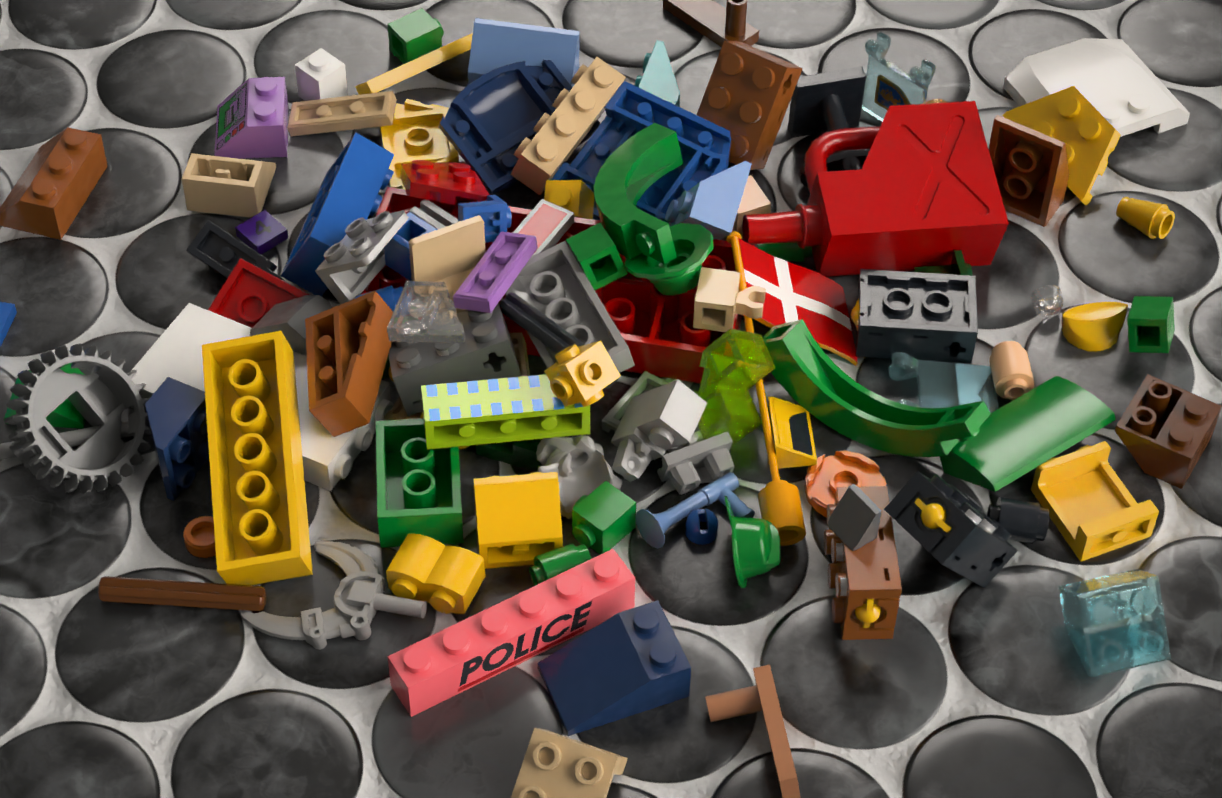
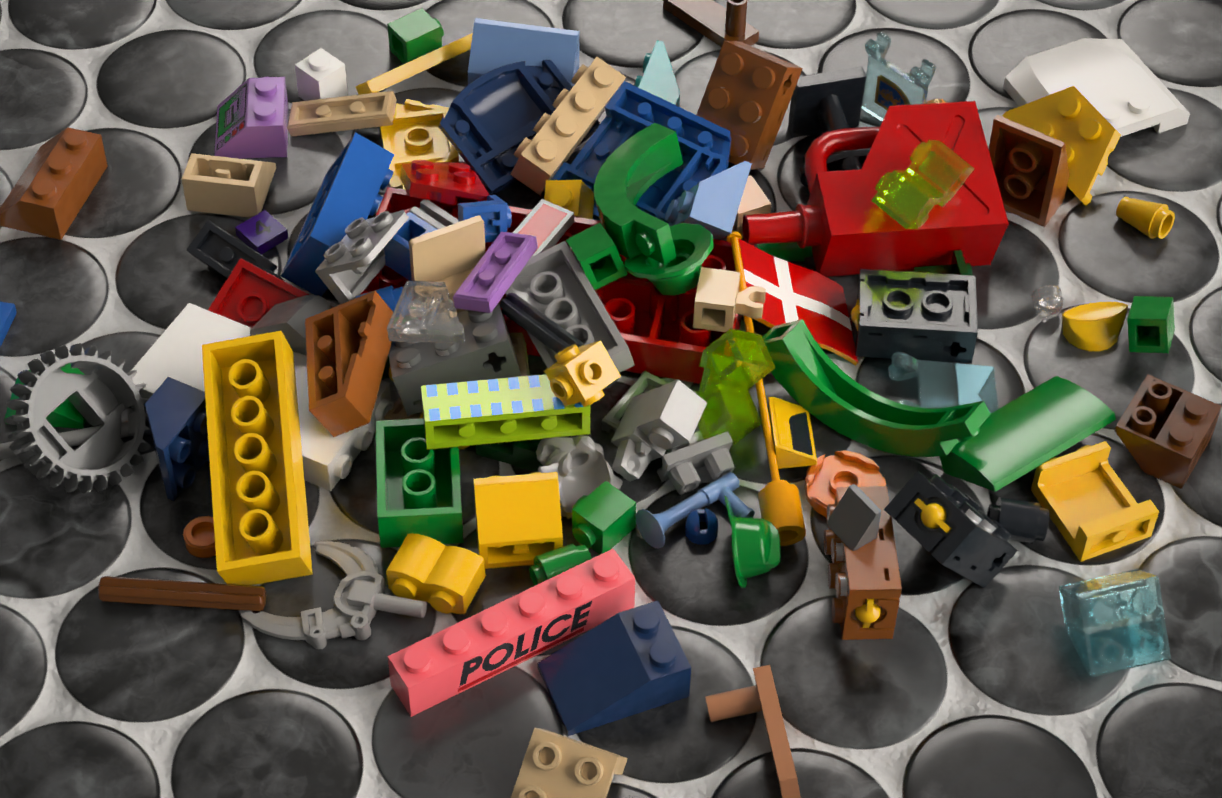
(928, 181): none -> clear neon green brick
(1011, 370): light nougat brick -> none

